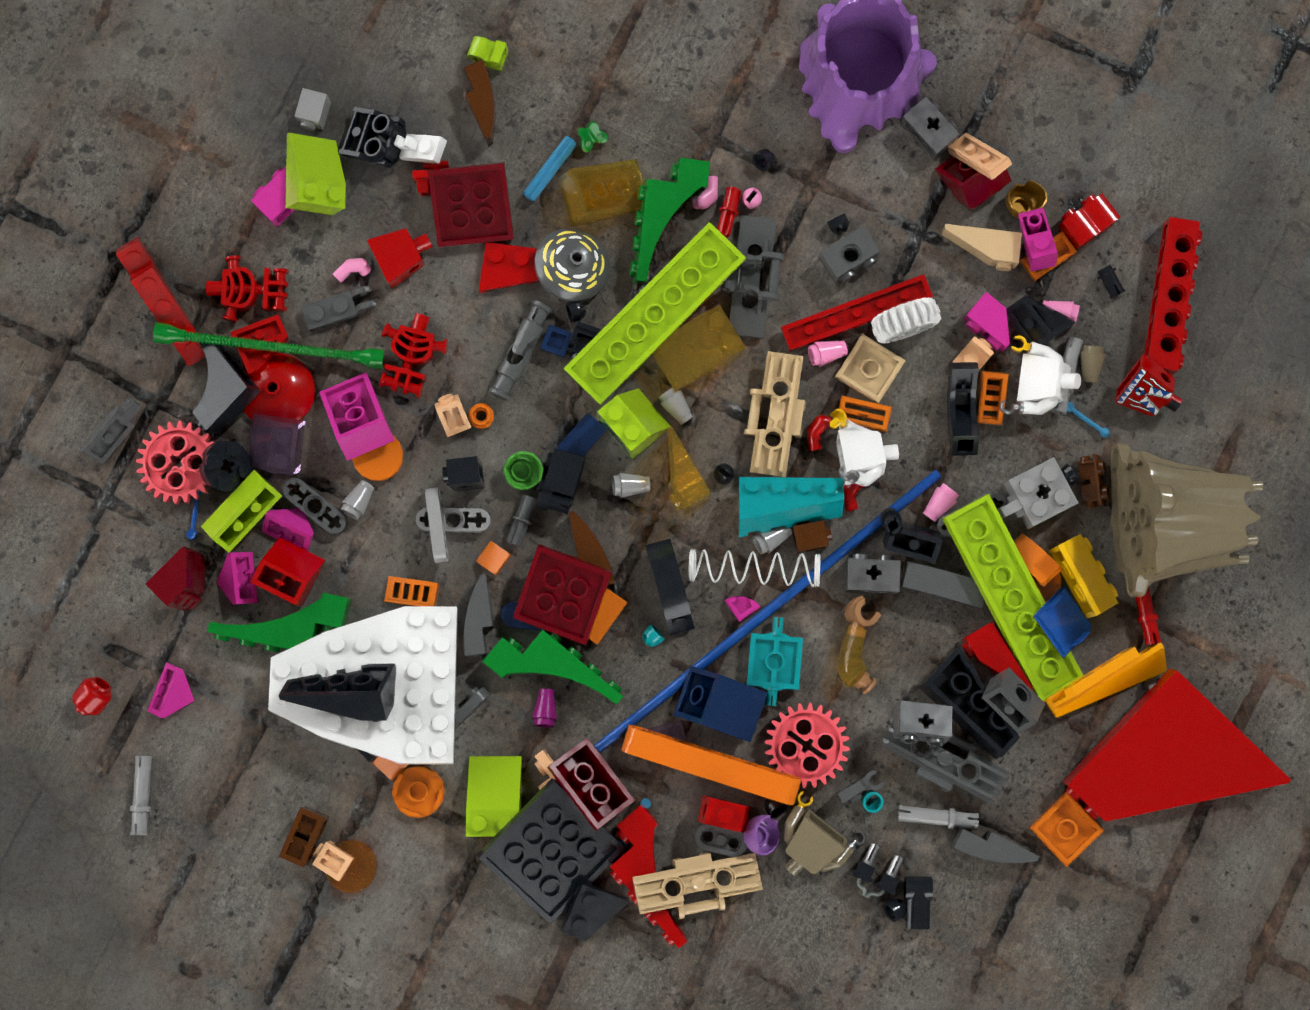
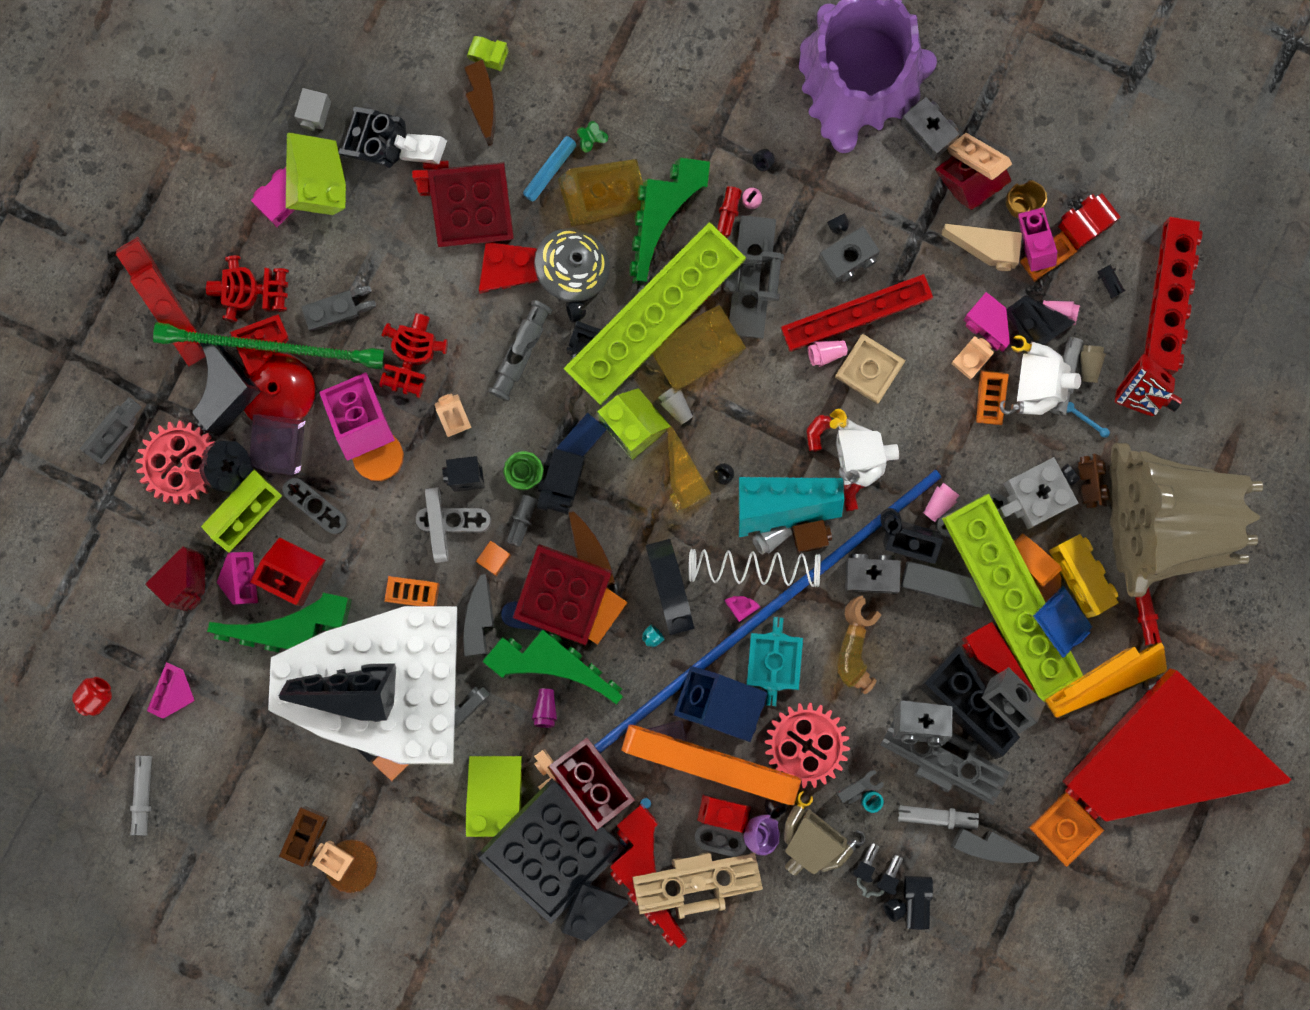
(192, 533): blue hinge -> none
(289, 525): dark pink slope -> none
(352, 265): bright pink arm -> none
(356, 502): light grey cone -> none
(399, 254): red torso -> none
(418, 791): orange tile -> none
(475, 410): orange plate -> none
(556, 341): dark blue plate -> none
(629, 484): light grey cone -> none
(708, 196): bright pink arm -> none
(783, 418): tan piece -> none
(872, 426): orange tile -> none
(906, 320): white gear -> none
(961, 409): black arch -> none

